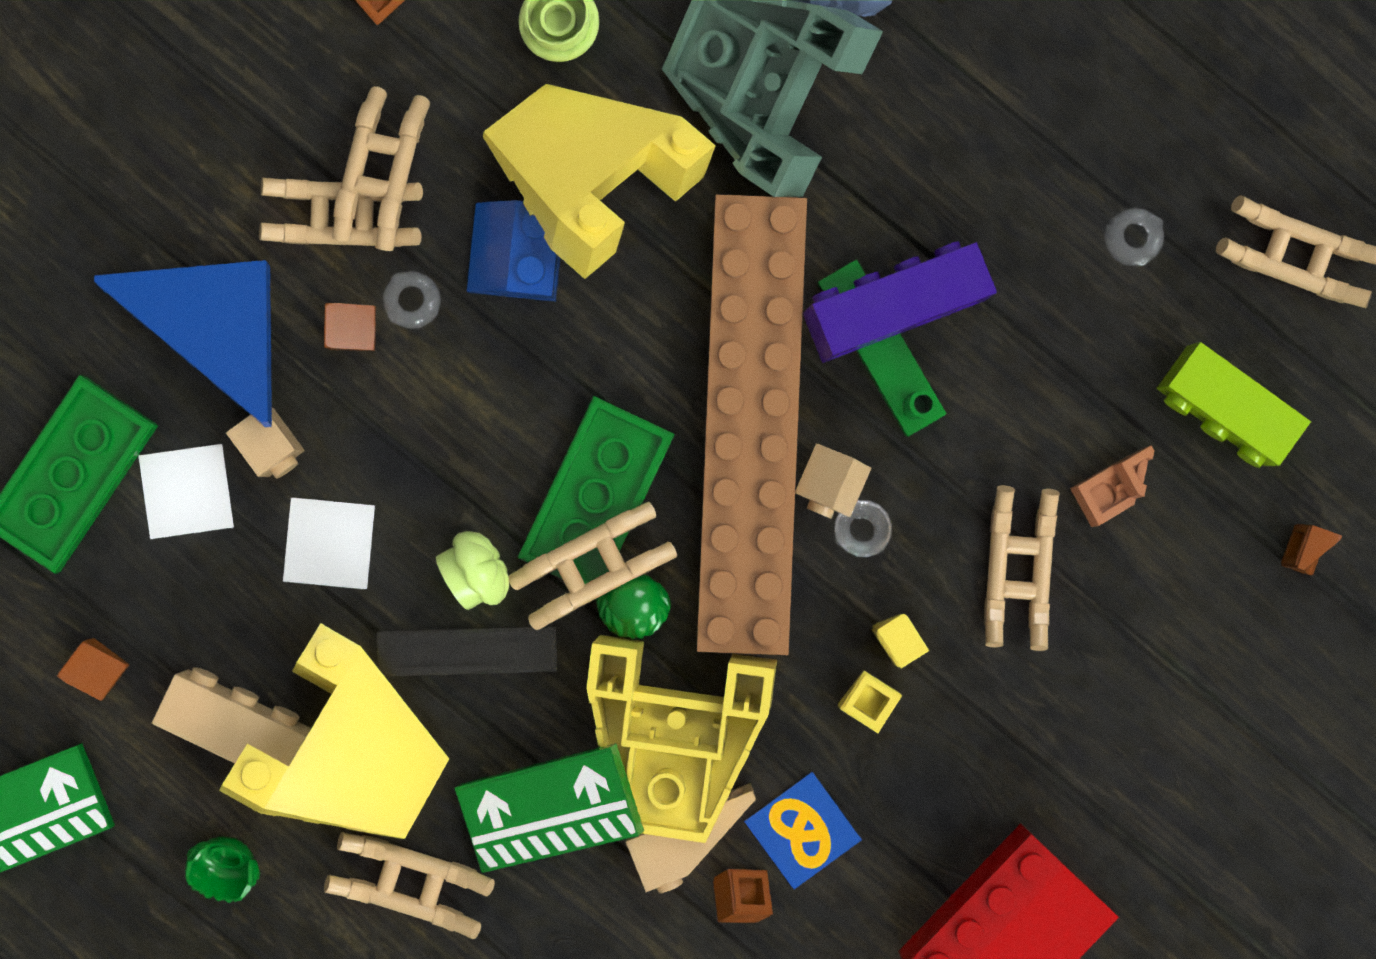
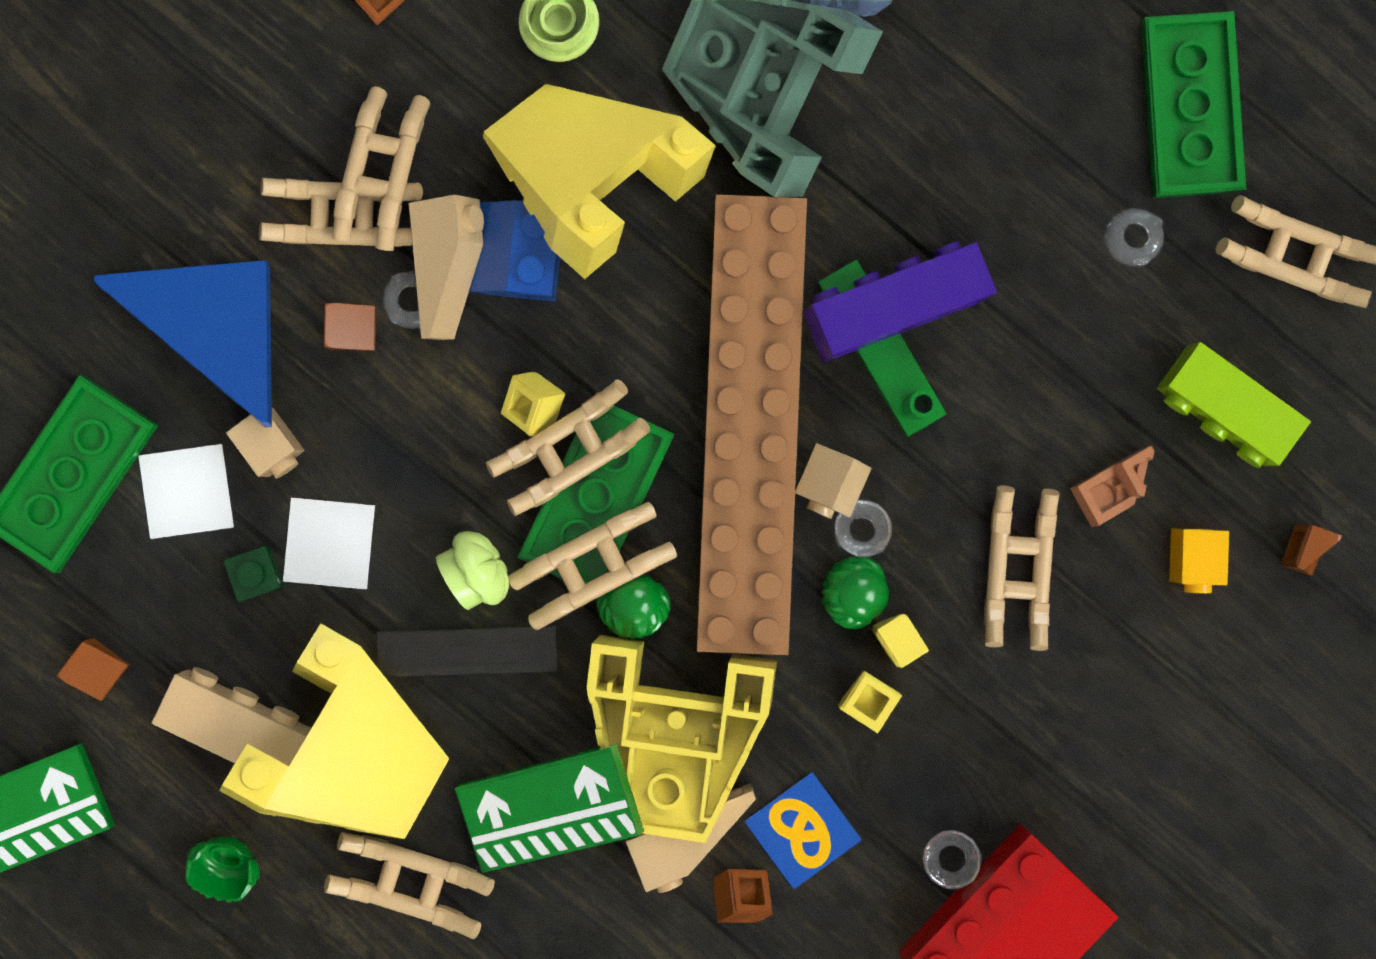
(253, 573): none -> dark green plate
(446, 254): none -> tan slope
(532, 402): none -> light yellow slope
(541, 445): none -> tan piece
(855, 592): none -> green hair
(948, 879): none -> clear piece
(1193, 104): none -> green tile
(1199, 558): none -> yellow brick

